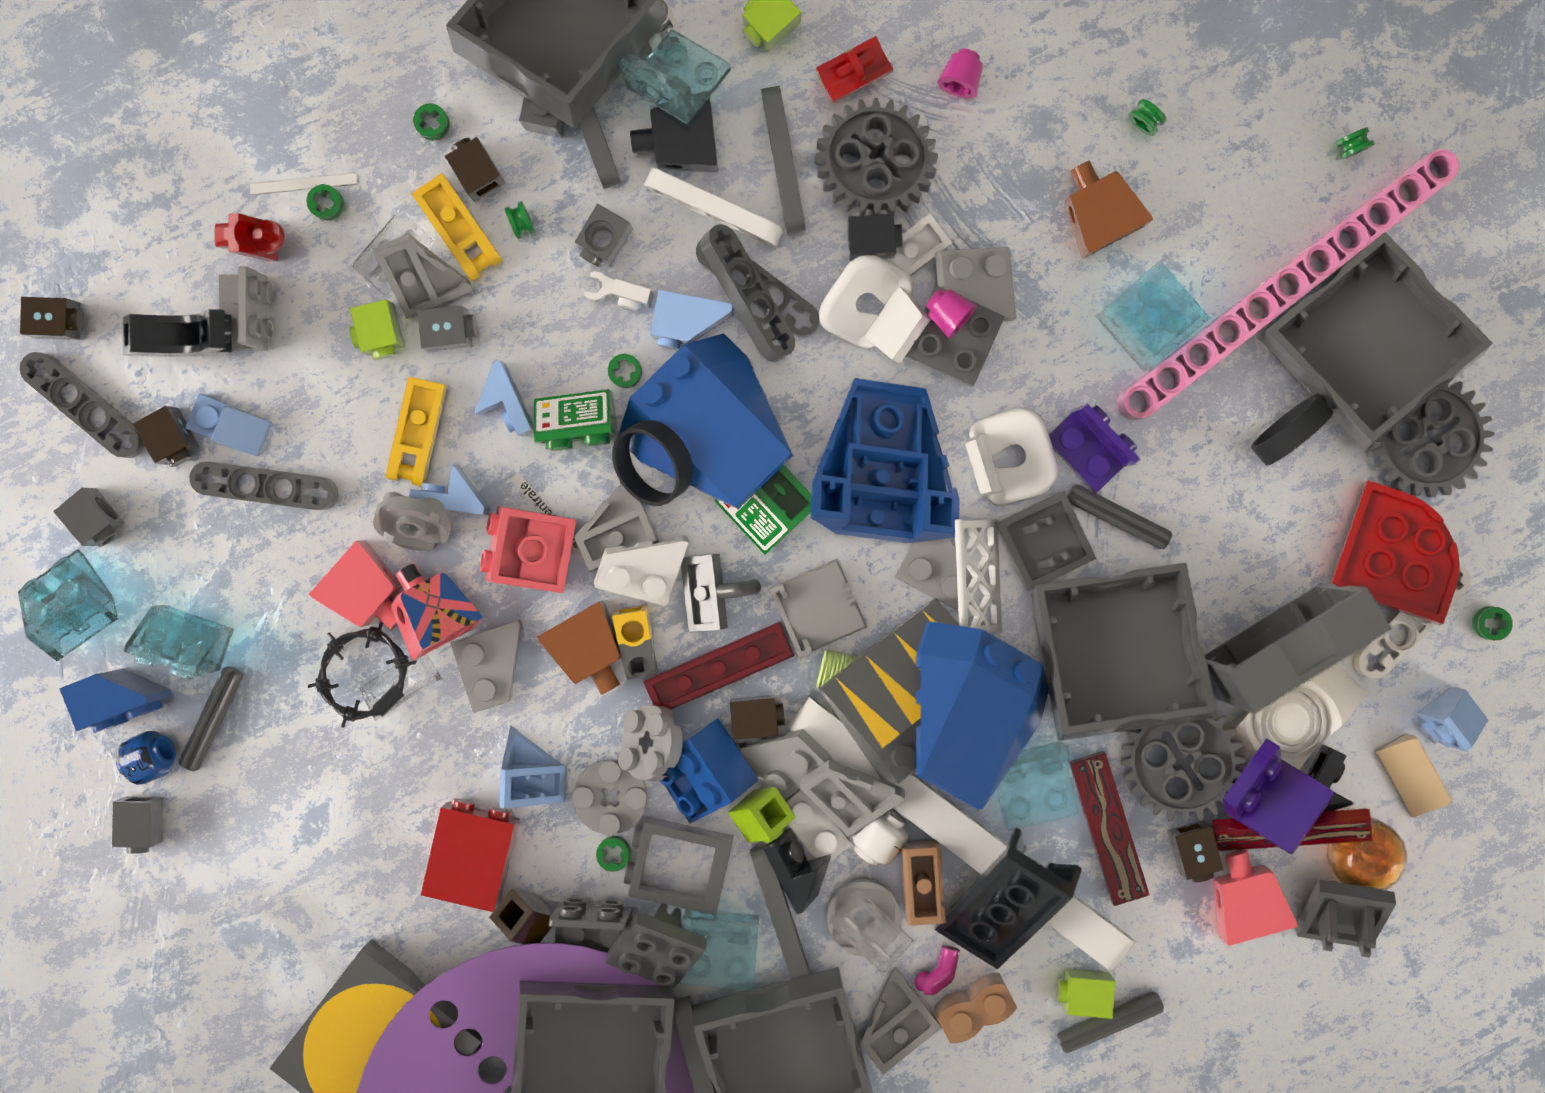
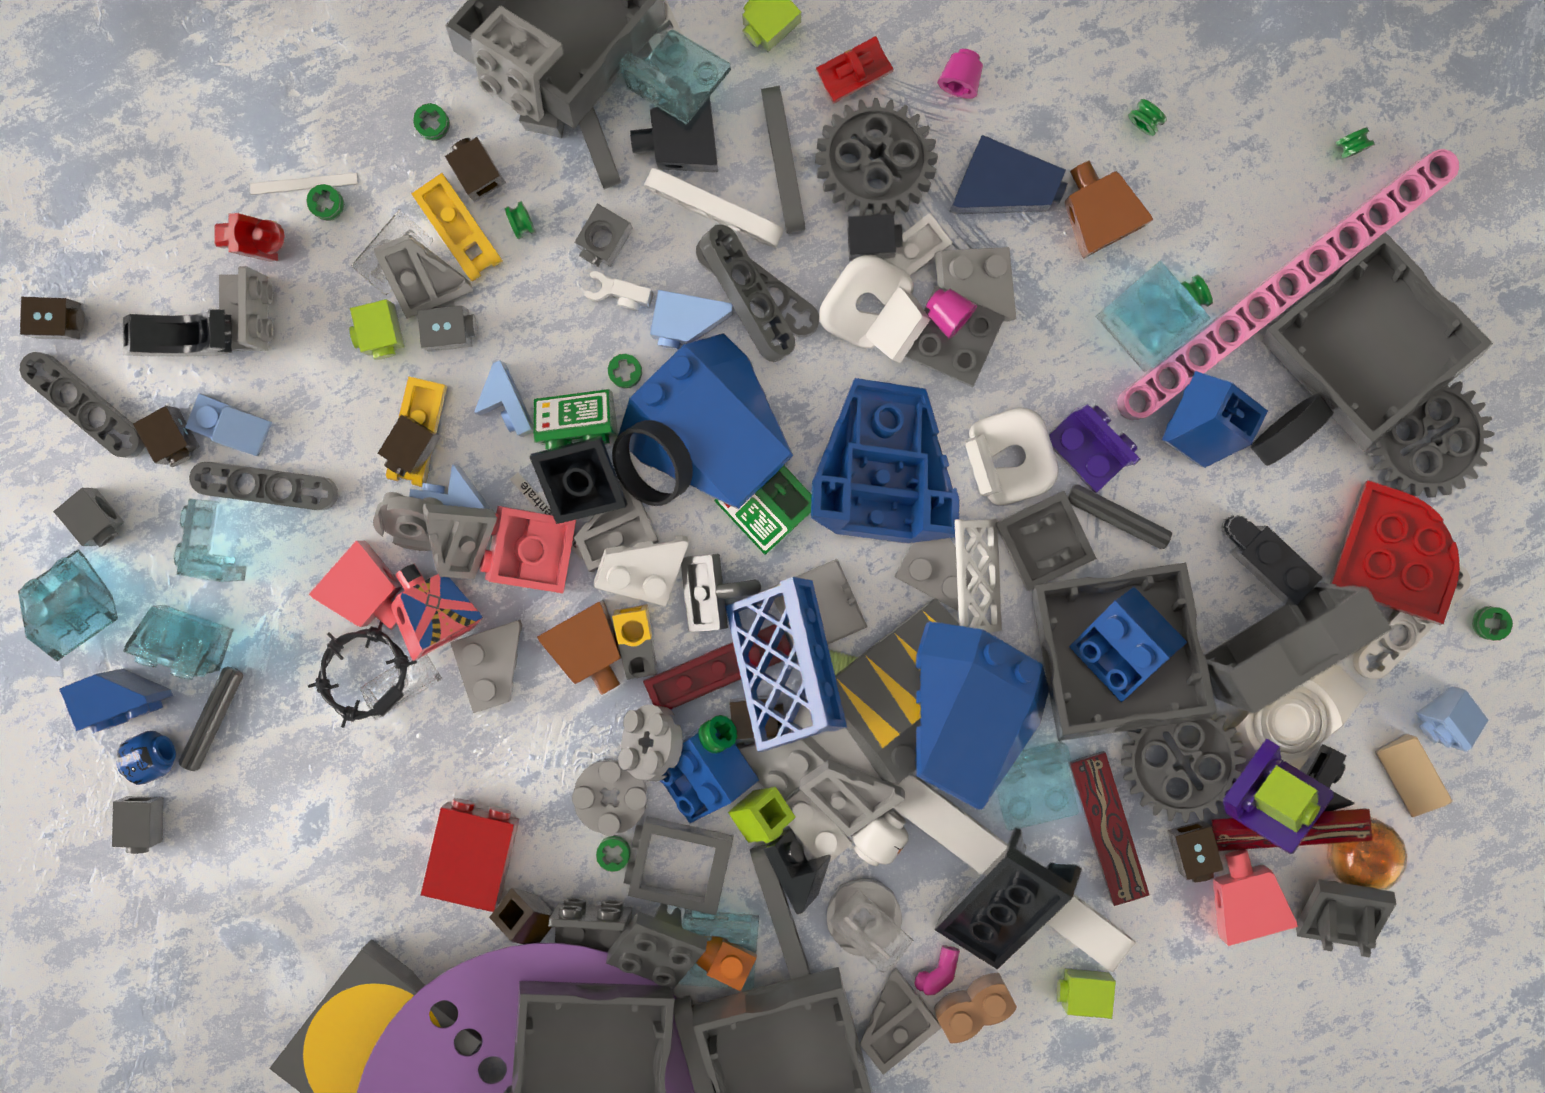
(194, 552): none -> clear light blue bracket
(408, 446): none -> dark brown brick
(458, 538): none -> light grey wing
(512, 59): none -> light grey bracket
(529, 774): light blue slope -> none
(578, 480): none -> black slope
(725, 727): none -> green bush
(727, 962): none -> orange plate
(813, 658): none -> fence
(922, 882): medium nougat brick -> none
(1007, 181): none -> dark blue slope
(1099, 1028): dark grey axle -> none
(1127, 643): none -> blue slope
(1199, 290): none -> green bush
(1213, 420): none -> blue slope
(1270, 560): none -> black hinge
(1287, 799): none -> lime brick

